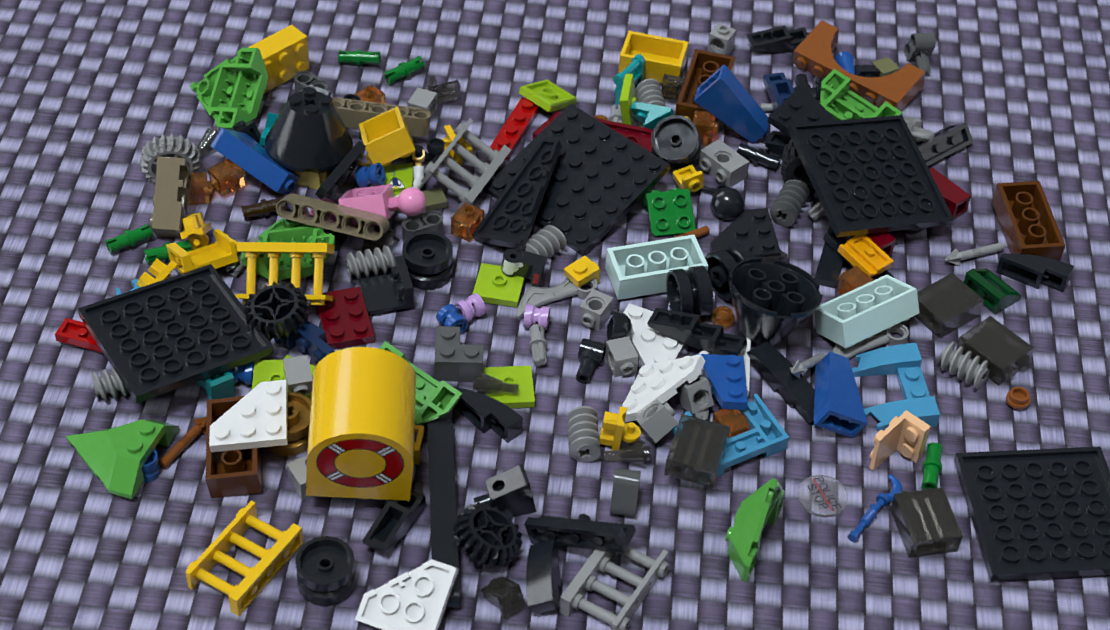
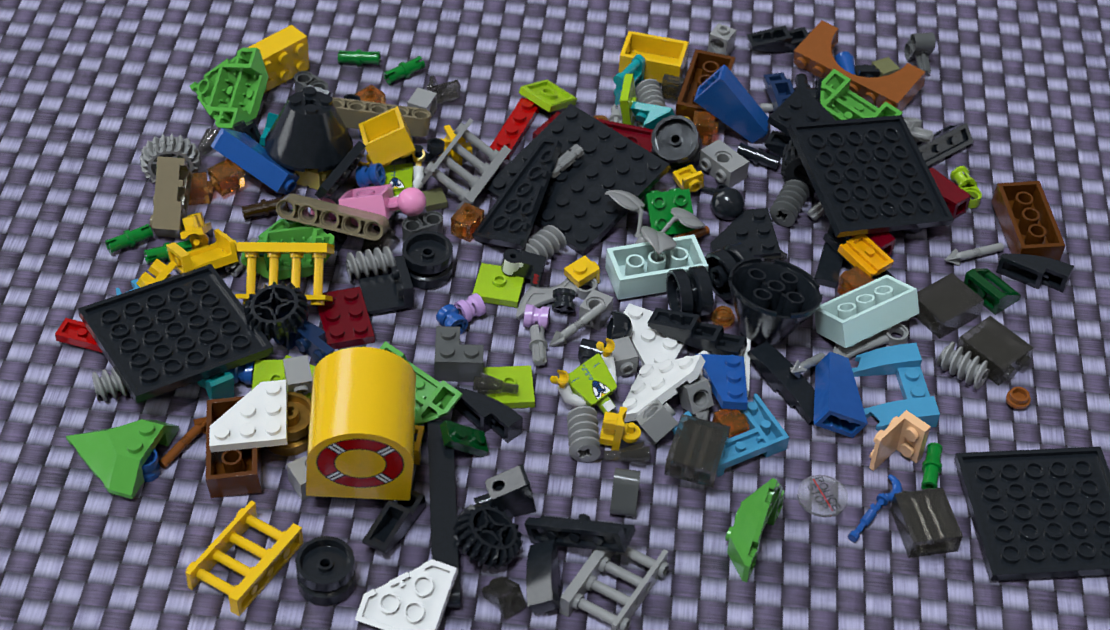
(464, 438): none -> dark green plate
(560, 337): none -> light grey piece
(563, 300): none -> black wheel
(567, 159): none -> light grey axle
(591, 381): none -> torso
(658, 239): none -> light grey plant
(969, 184): none -> lime connector

